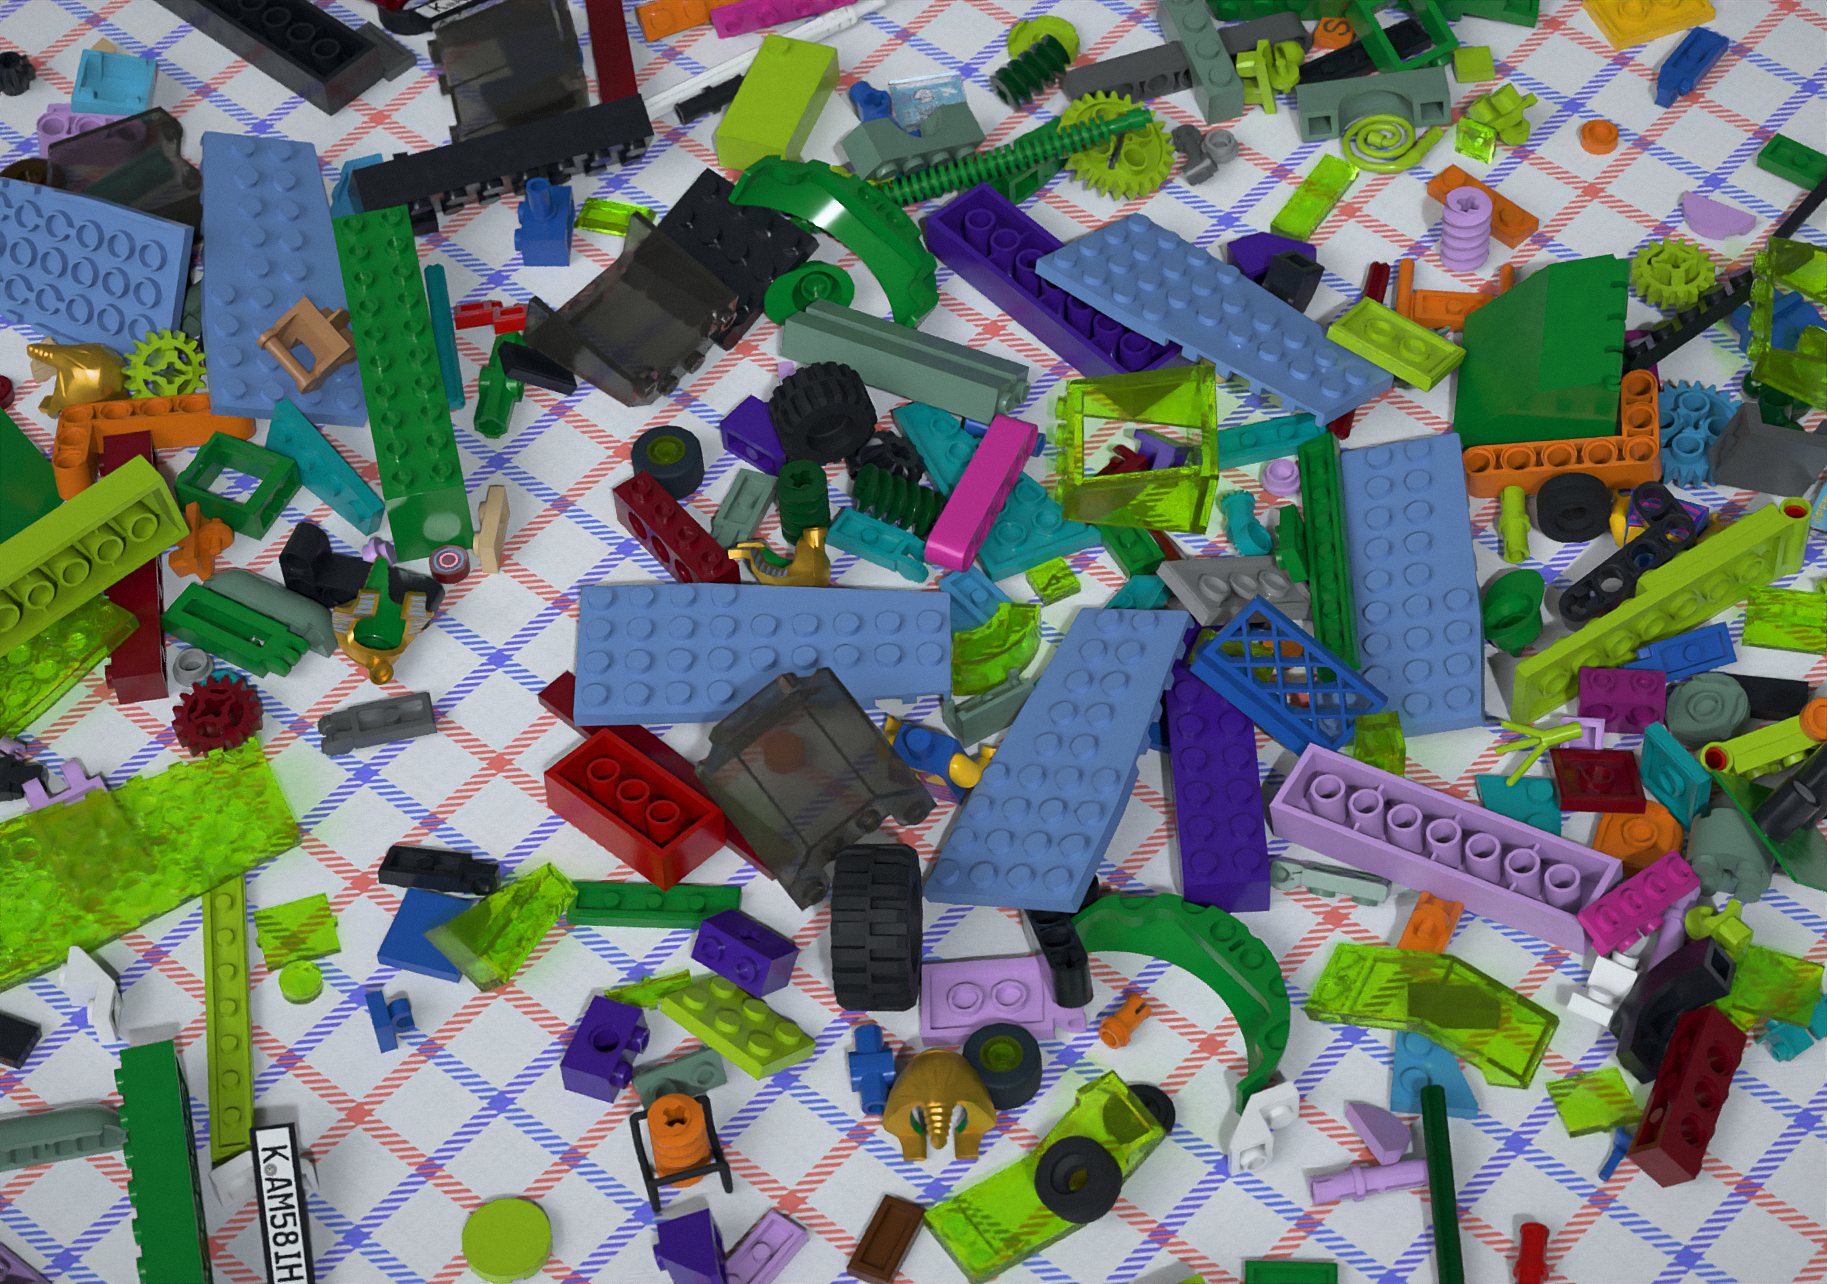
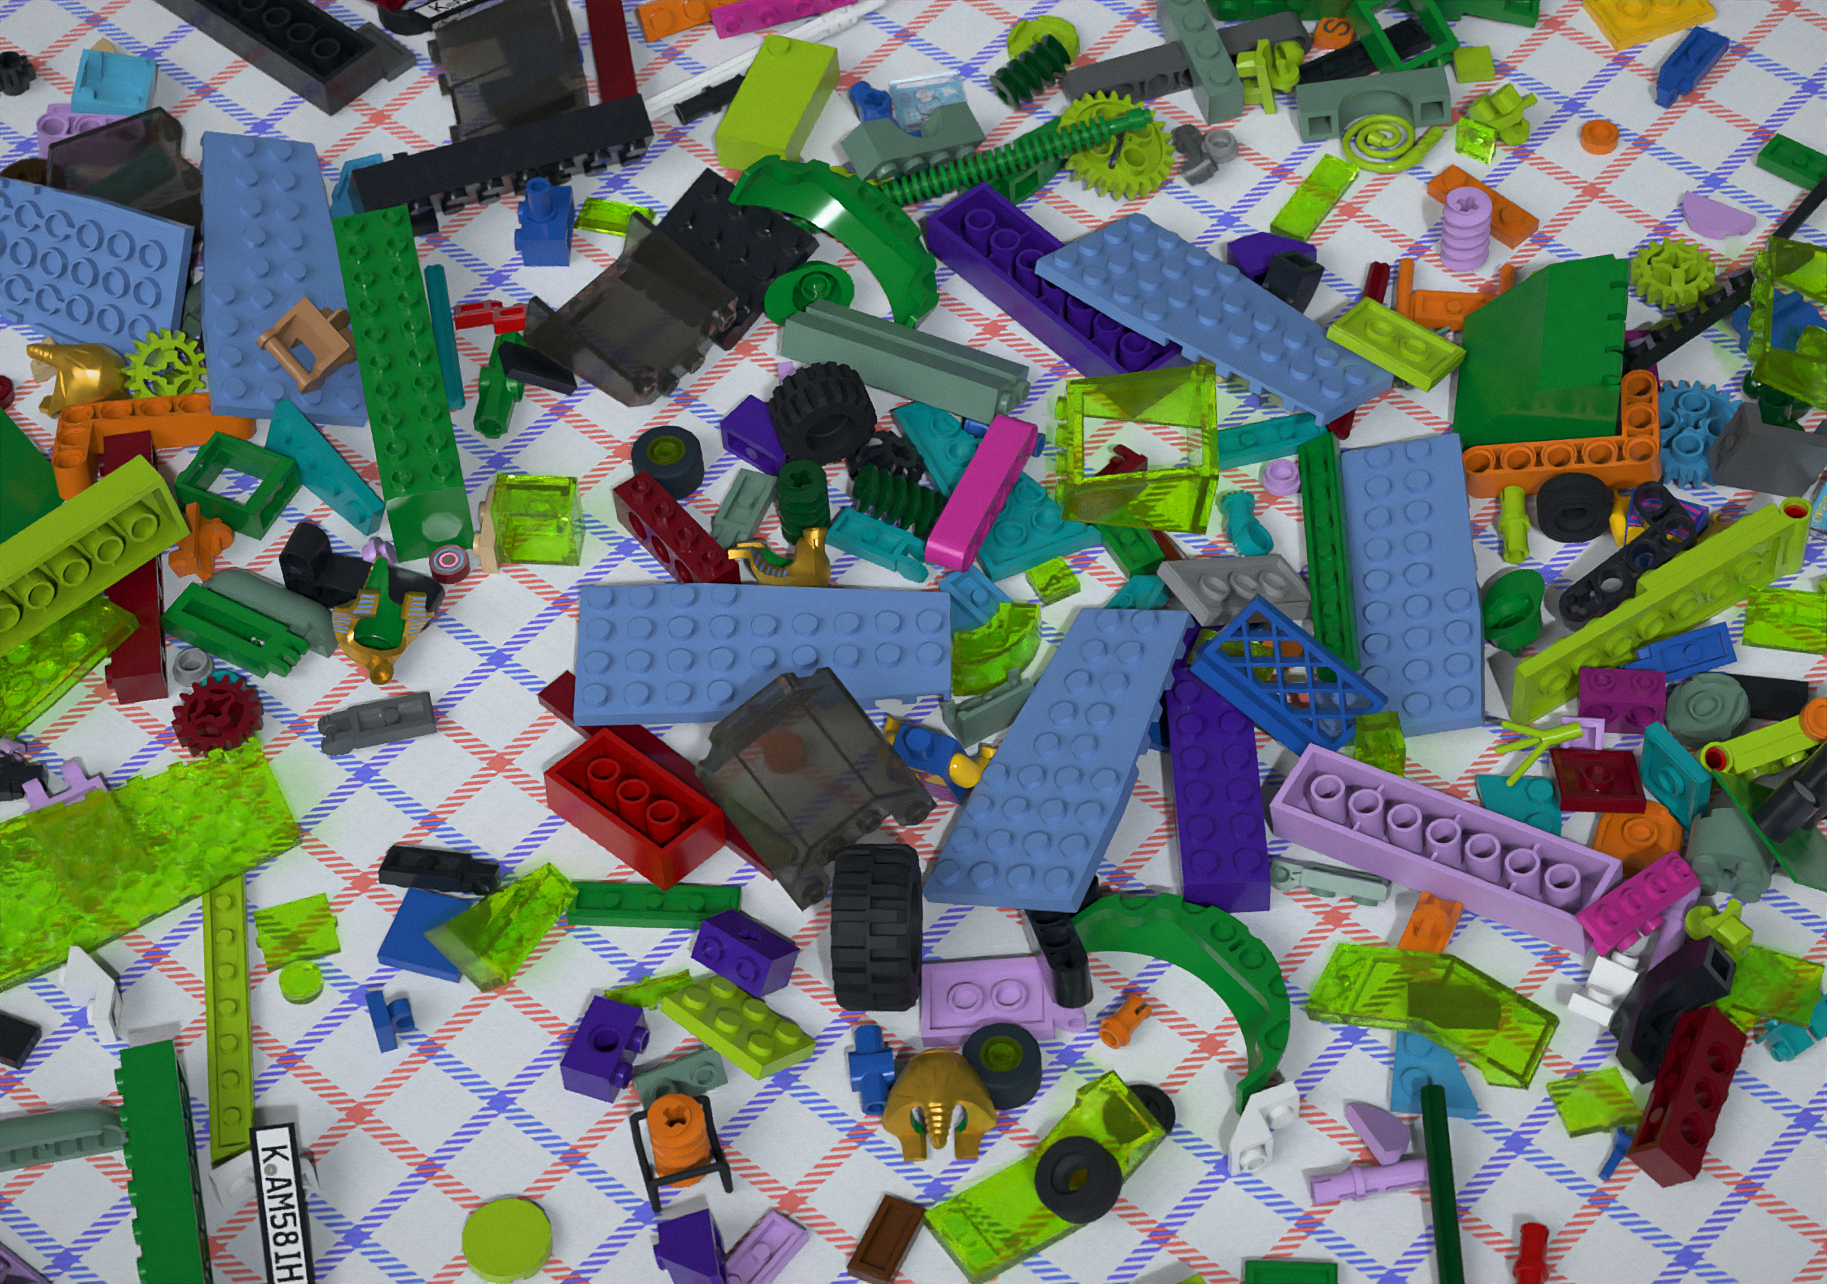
(538, 520): none -> clear neon green container
(1161, 450): dark purple panel -> none
(1292, 552): green plate -> none

